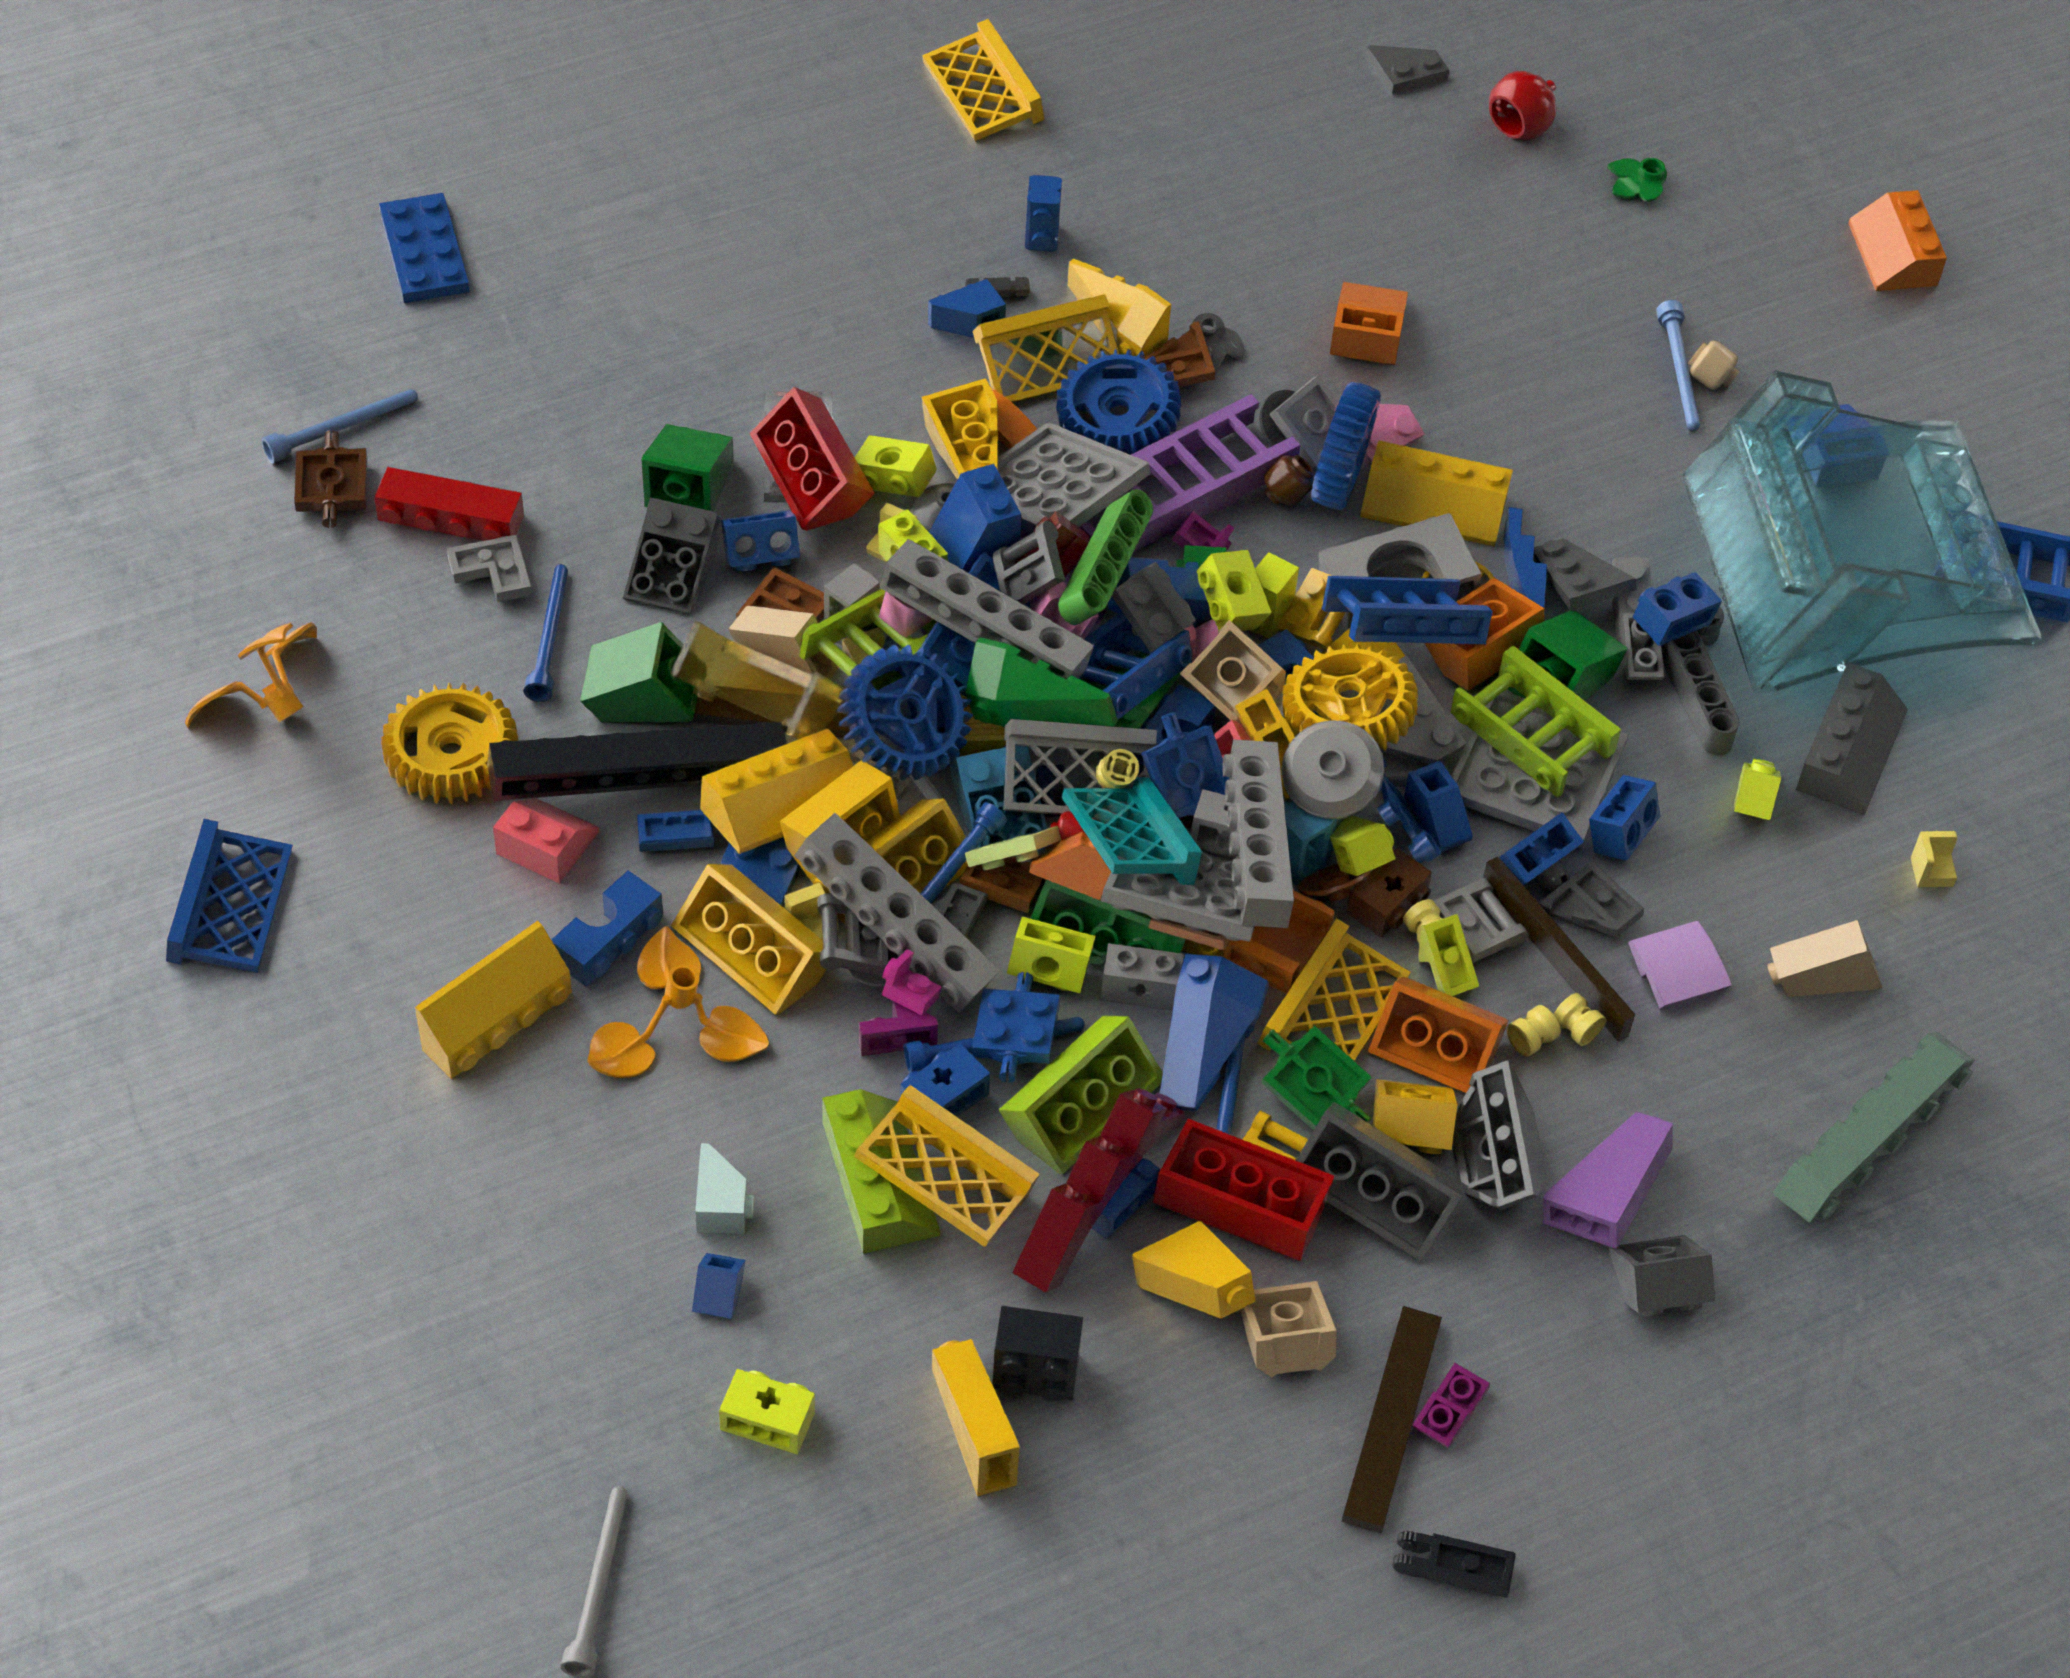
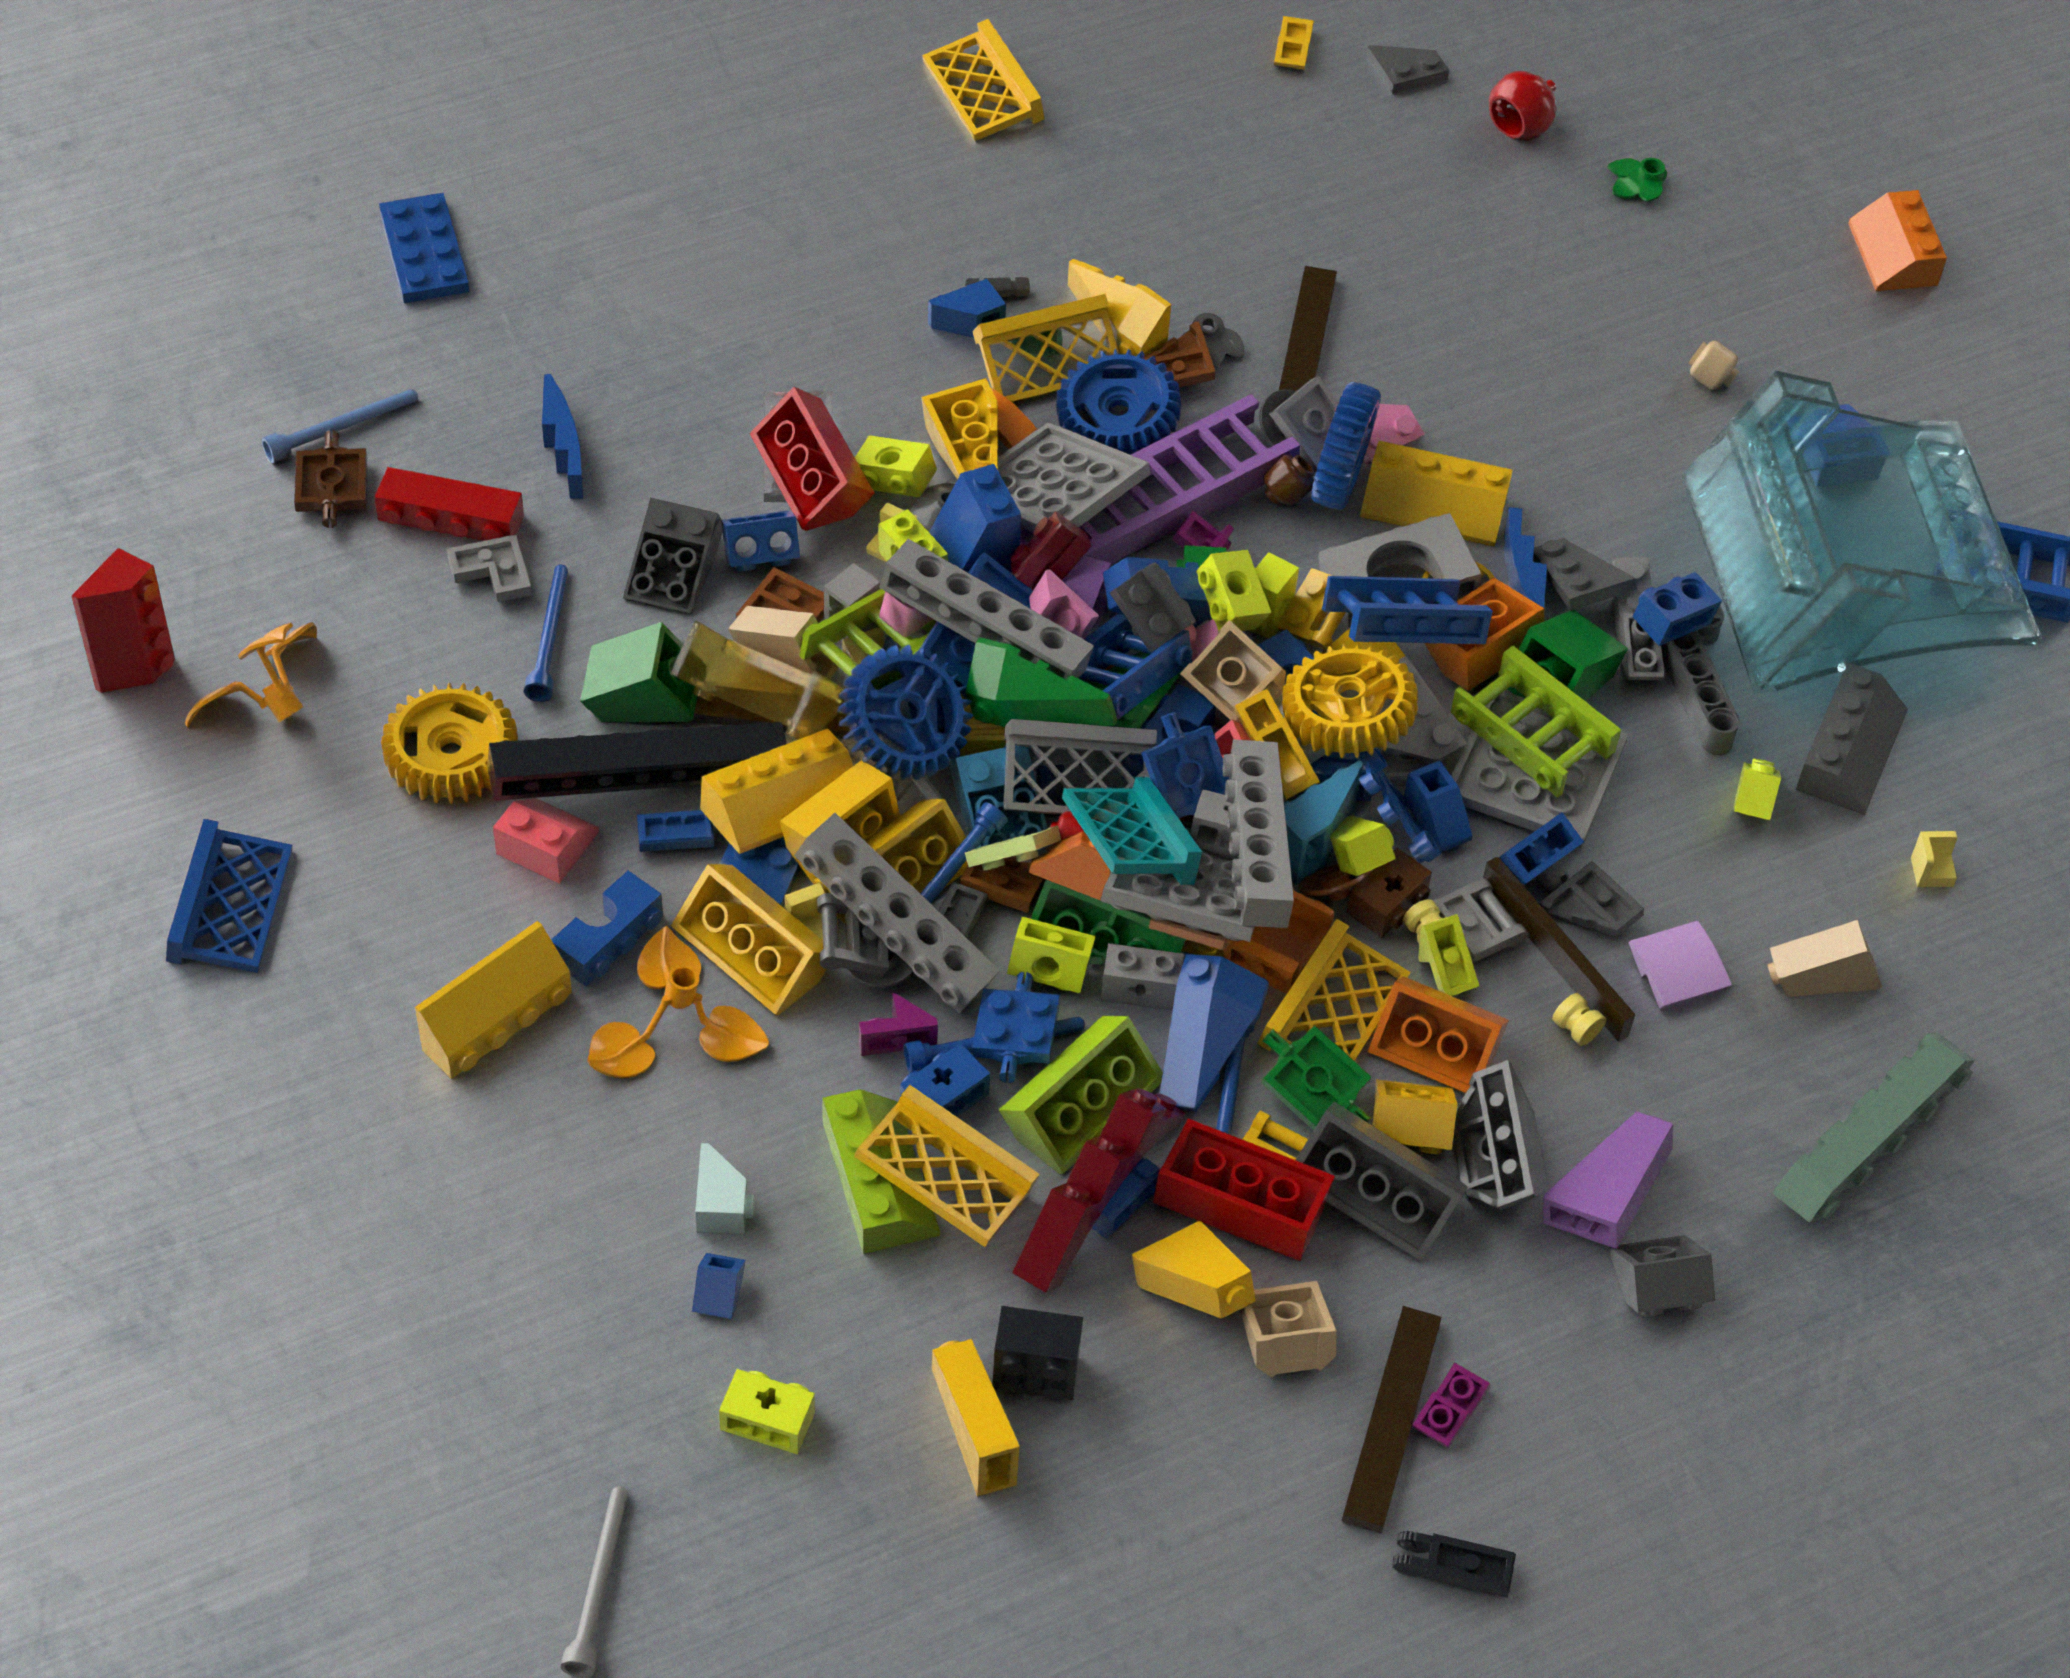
(123, 623): none -> red slope
(561, 434): none -> blue slope
(687, 467): green slope -> none
(907, 987): dark pink bracket -> none
(1036, 572): dark grey plate -> none
(1043, 213): blue brick -> none
(1105, 557): bright green beam -> none
(1111, 774): light yellow wheel -> none
(1293, 42): none -> yellow slope
(1308, 328): none -> dark brown tile
(1332, 769): light grey piece -> none
(1368, 323): orange slope -> none
(1537, 1028): light yellow wheel -> none
(1624, 817): blue brick -> none
(1670, 316): medium blue piece -> none

